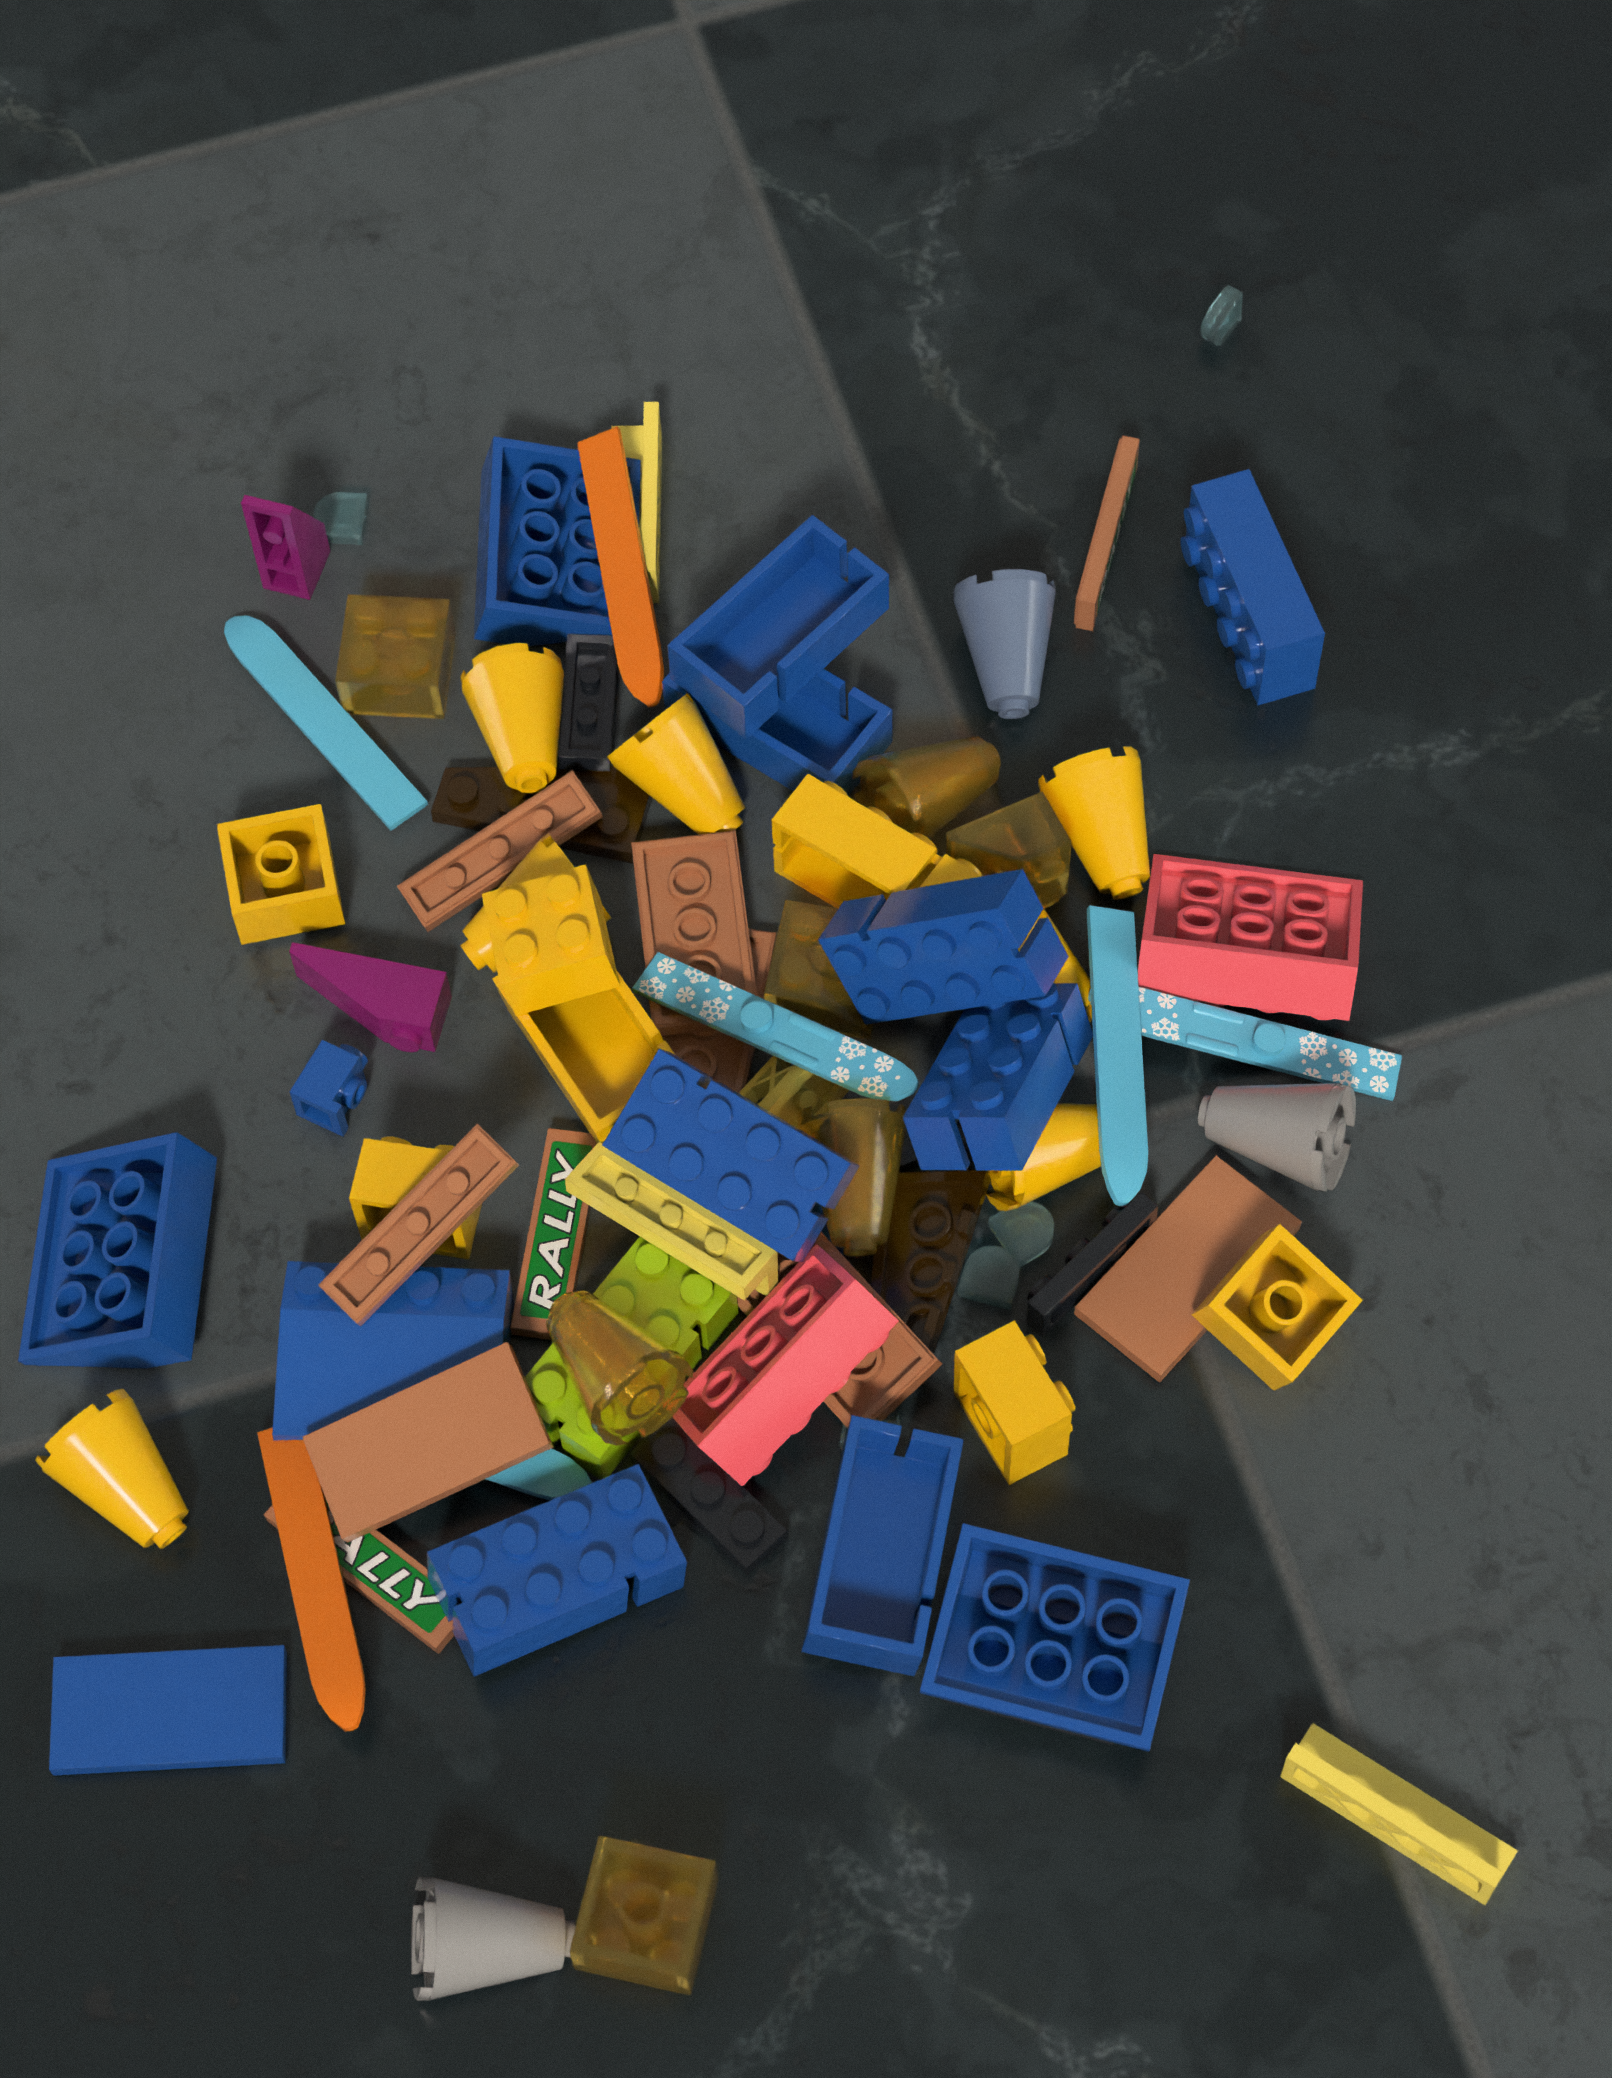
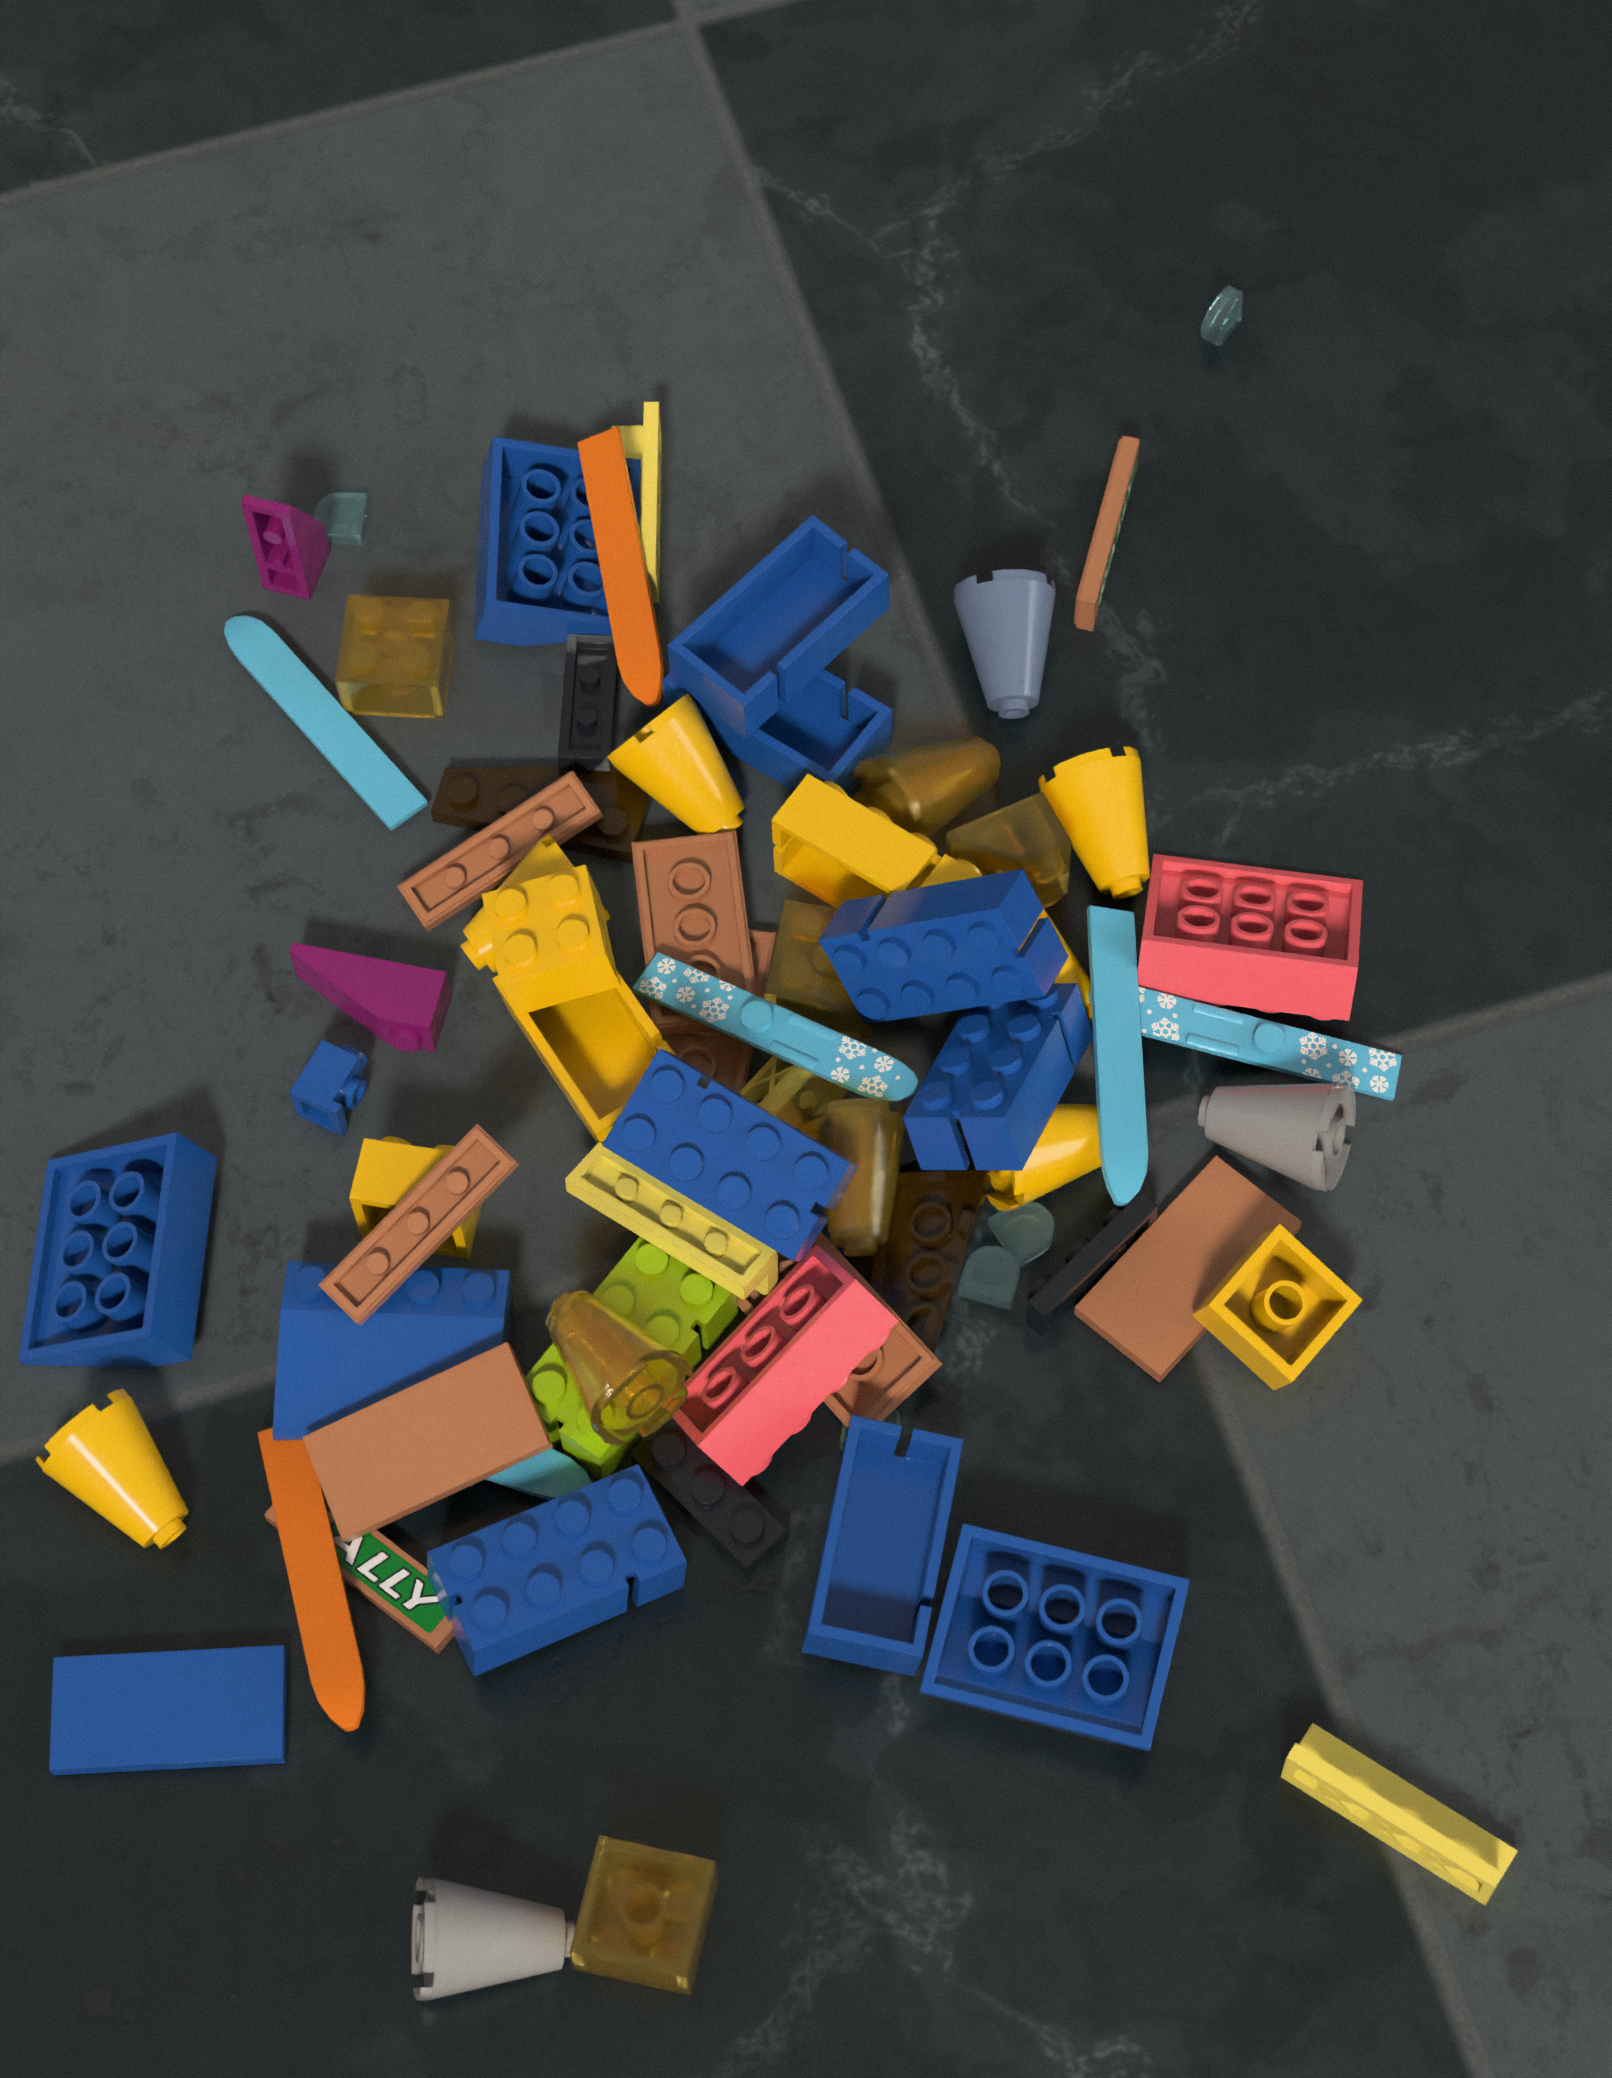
(280, 874): yellow brick -> none
(518, 711): yellow cone -> none
(554, 1235): tile -> none
(1013, 1401): yellow brick -> none
(1252, 588): blue piece -> none

